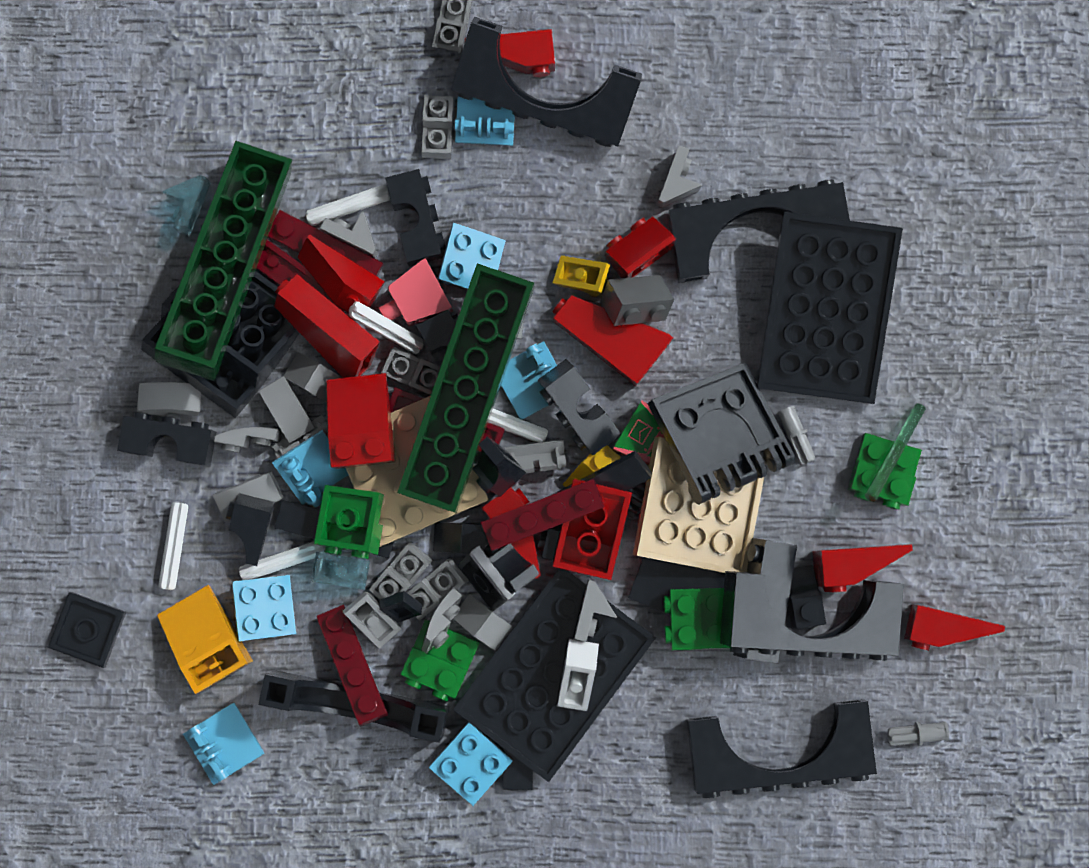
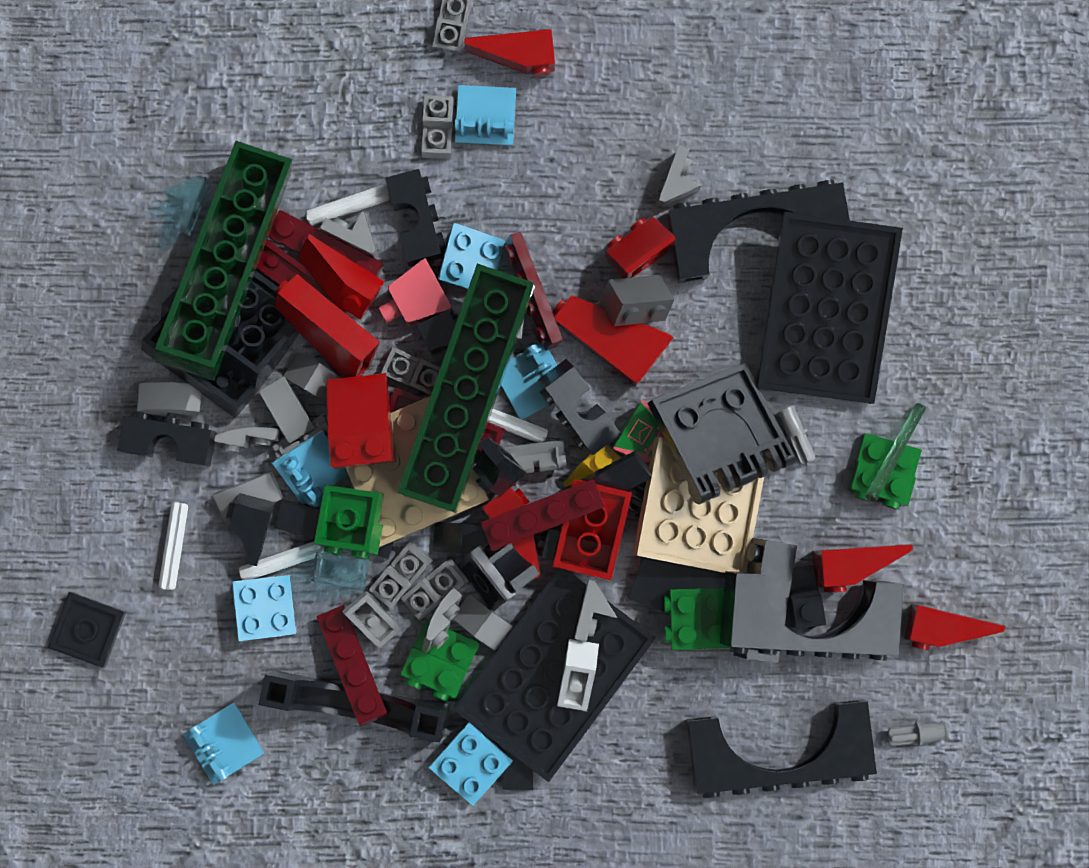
(203, 639): light orange slope -> none
(385, 327): white axle -> none
(400, 606): black plate -> none
(484, 77): black arch -> none
(539, 308): none -> dark red plate
(581, 275): yellow slope -> none

